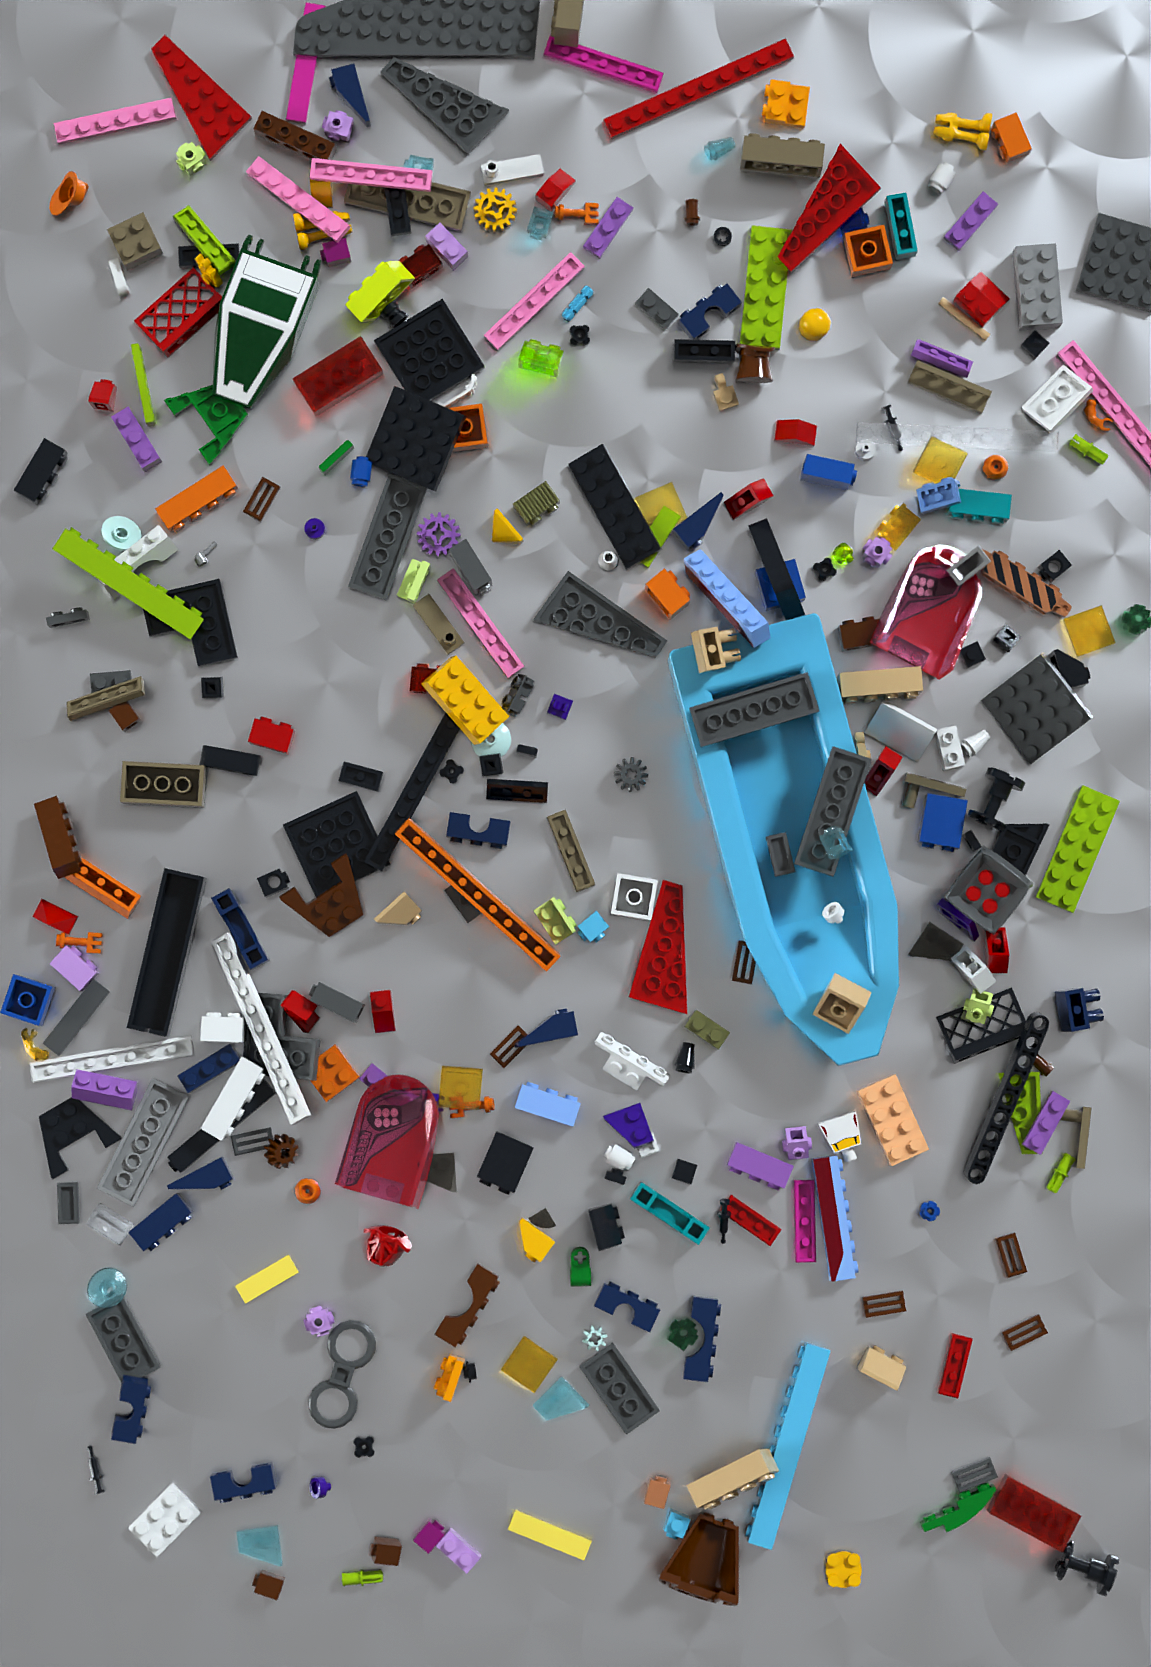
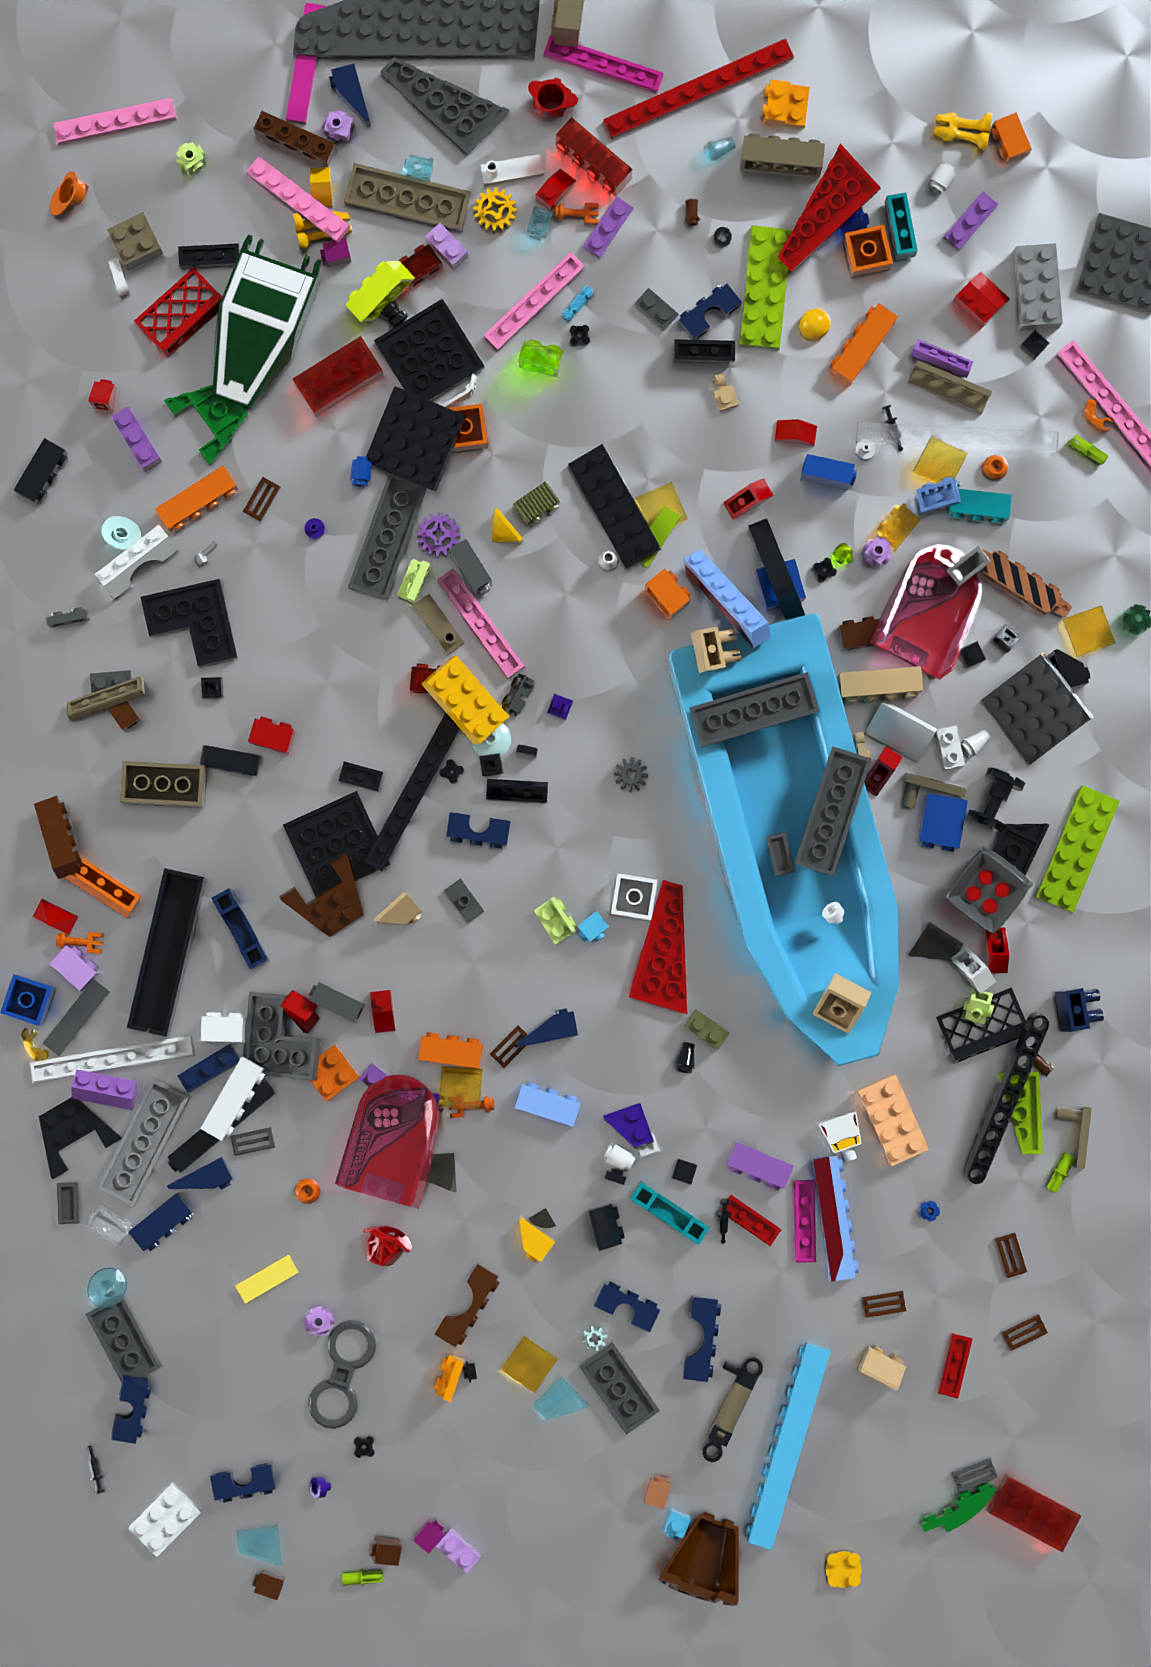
(127, 583): lime brick -> none
(143, 384): lime tile -> none
(204, 239): lime tile -> none
(207, 106): red wing -> none
(209, 273): yellow plate -> none
(261, 1028): white plate -> none
(265, 886): black brick -> none
(288, 1149): reddish brown gear -> none
(336, 457): green tile -> none
(371, 175): bright pink plate -> none
(398, 211): black plate -> none
(450, 1050): none -> orange brick
(477, 894): orange brick -> none
(504, 1163): black brick -> none
(549, 1535): light yellow tile -> none
(551, 97): none -> red piece
(571, 851): dark tan tile -> none
(580, 1271): green piece -> none
(588, 613): dark grey wing -> none
(593, 157): none -> clear red brick
(628, 1065): white bracket -> none
(679, 1340): clear green brick -> none
(694, 528): dark blue slope -> none
(730, 1412): none -> piece
(732, 1478): tan brick -> none
(742, 979): reddish brown tile -> none
(754, 363): reddish brown hat -> none
(796, 1143): lavender brick -> none
(828, 838): clear light blue brick -> none
(863, 344): none -> orange brick
(958, 918): dark purple wing -> none
(964, 318): tan bar -> none
(971, 840): black tile -> none
(1045, 1122): medium lavender plate -> none
(1057, 399): white plate -> none
(1062, 563): black brick -> none
(1094, 1570): black piece -> none

